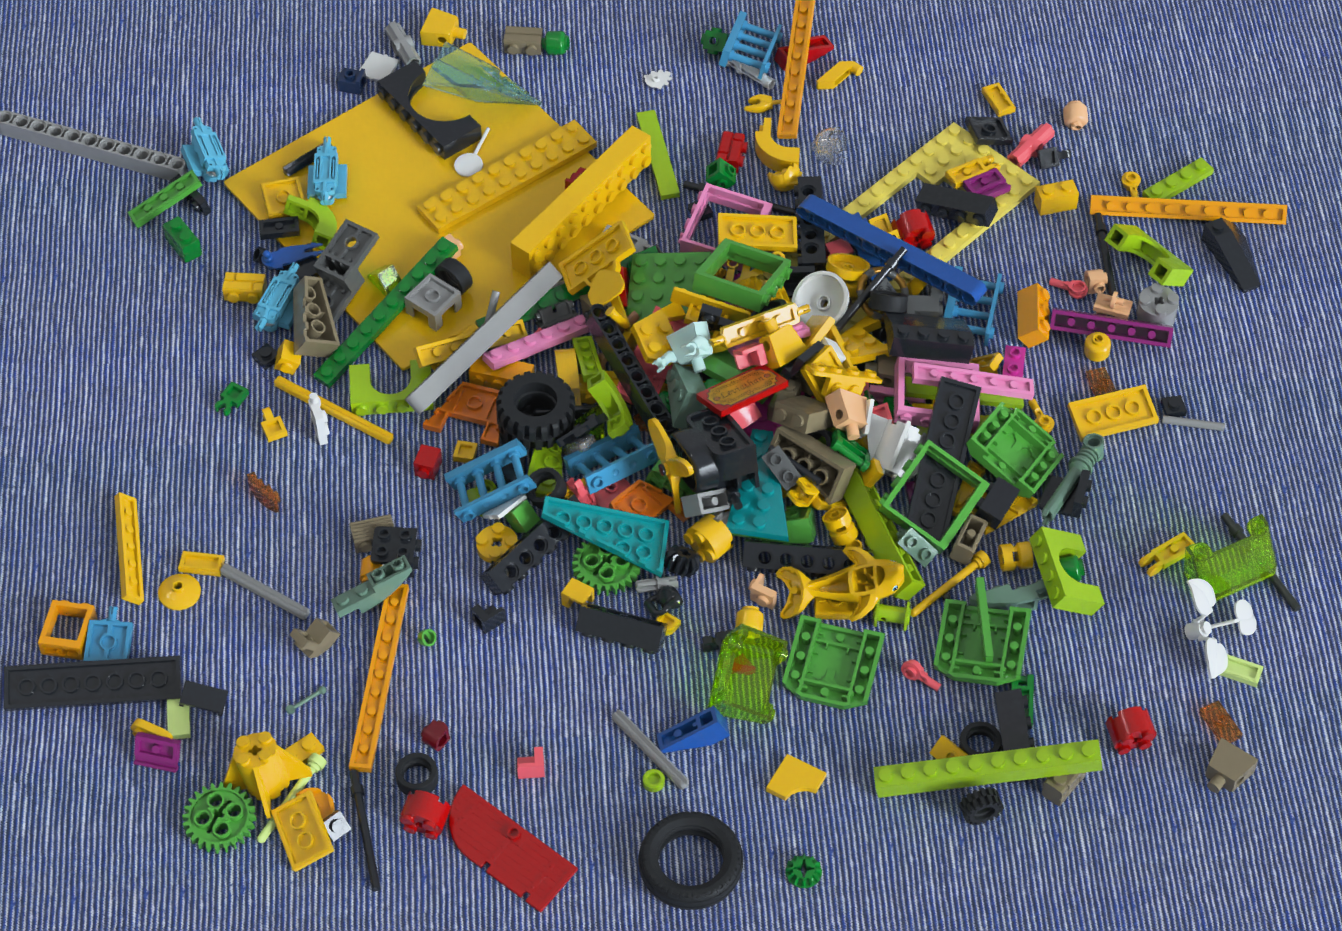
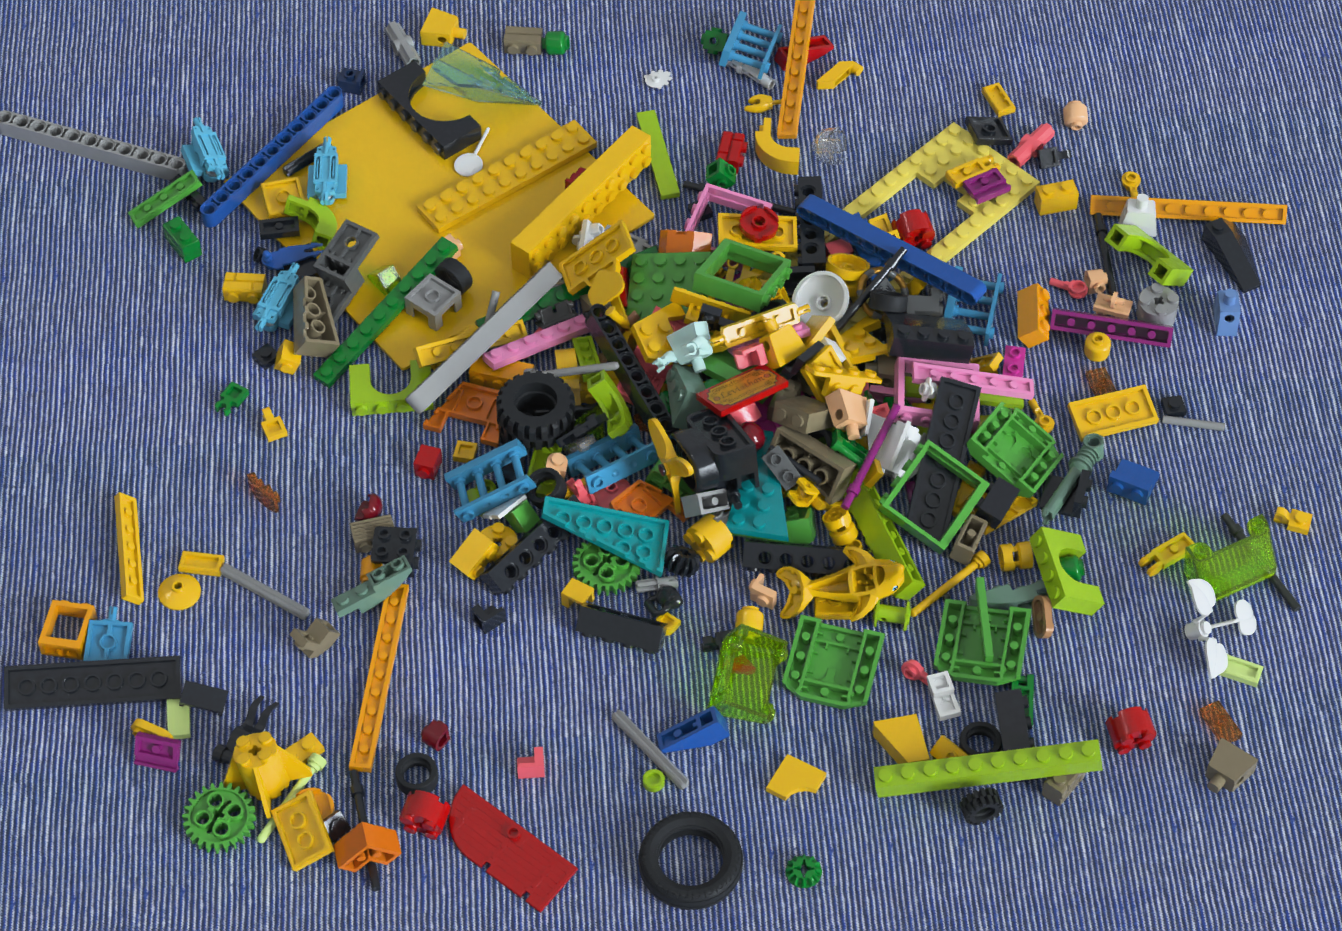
(224, 753): none -> black flag
(271, 156): none -> blue beam
(290, 709): sand green hinge -> none
(318, 418): white plate -> none
(335, 411): yellow axle -> none
(366, 844): none -> orange brick
(370, 508): none -> dark red hair
(379, 66): white piece -> none
(429, 635): bright green hinge -> none
(474, 554): none -> yellow brick
(557, 462): none -> light nougat plate
(579, 369): none -> light grey piece
(588, 233): none -> white hips
(681, 241): none -> orange brick
(755, 232): none -> red plate
(755, 433): none -> dark red hair
(786, 179): yellow hair -> none
(854, 488): none -> magenta bar
(901, 738): none -> yellow slope
(916, 546): sand green hinge -> none
(928, 389): none -> white plate
(943, 696): none -> white slope
(957, 205): black brick -> none
(1042, 616): none -> medium nougat plate
(1132, 481): none -> blue bracket
(1140, 213): none -> white torso
(1180, 180): lime plate -> none
(1226, 304): none -> medium blue torso
(1296, 520): none -> yellow plate

